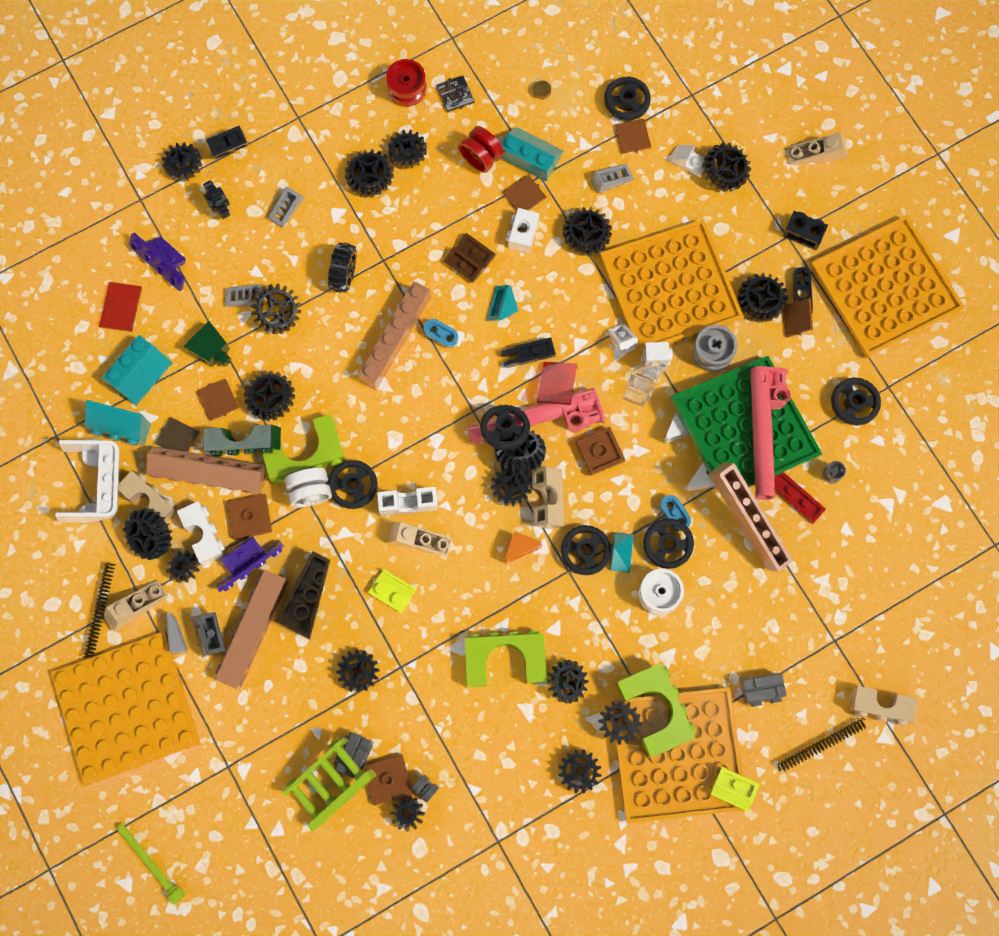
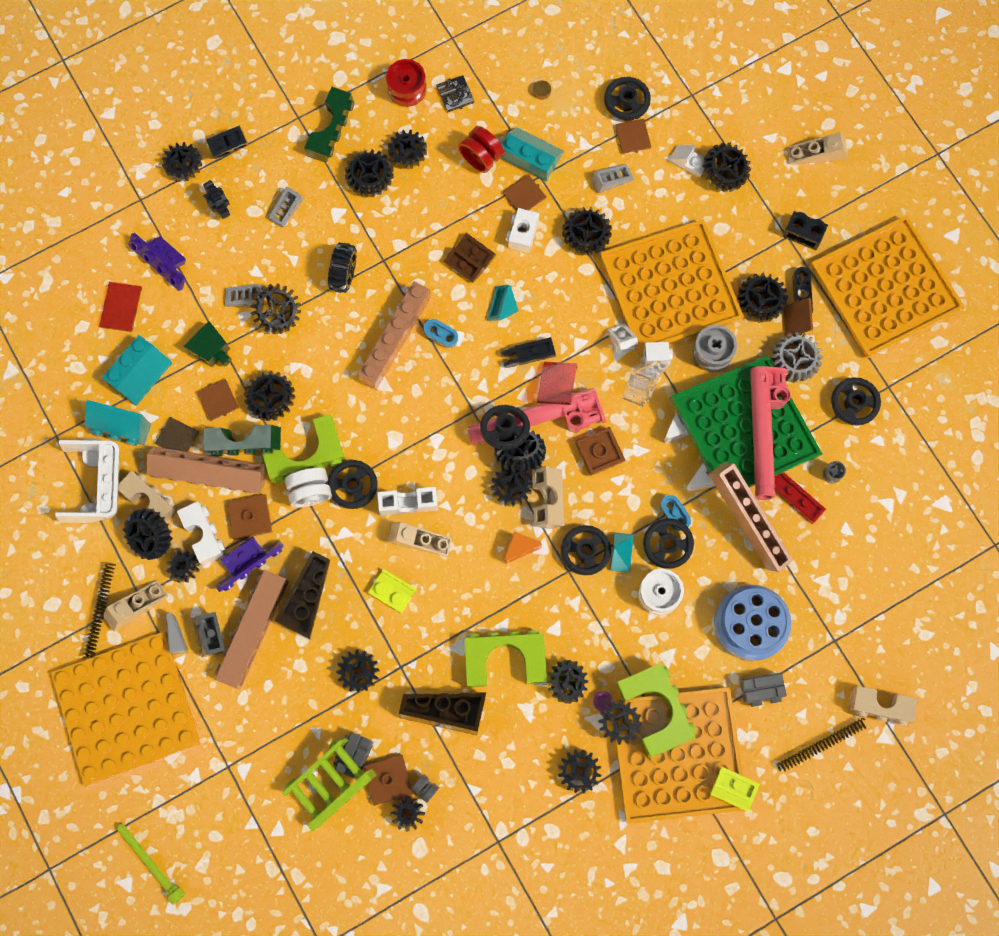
(321, 144): none -> dark green arch
(445, 710): none -> dark brown wedge
(602, 699): none -> magenta tile
(740, 645): none -> medium blue wheel
(812, 360): none -> light grey gear

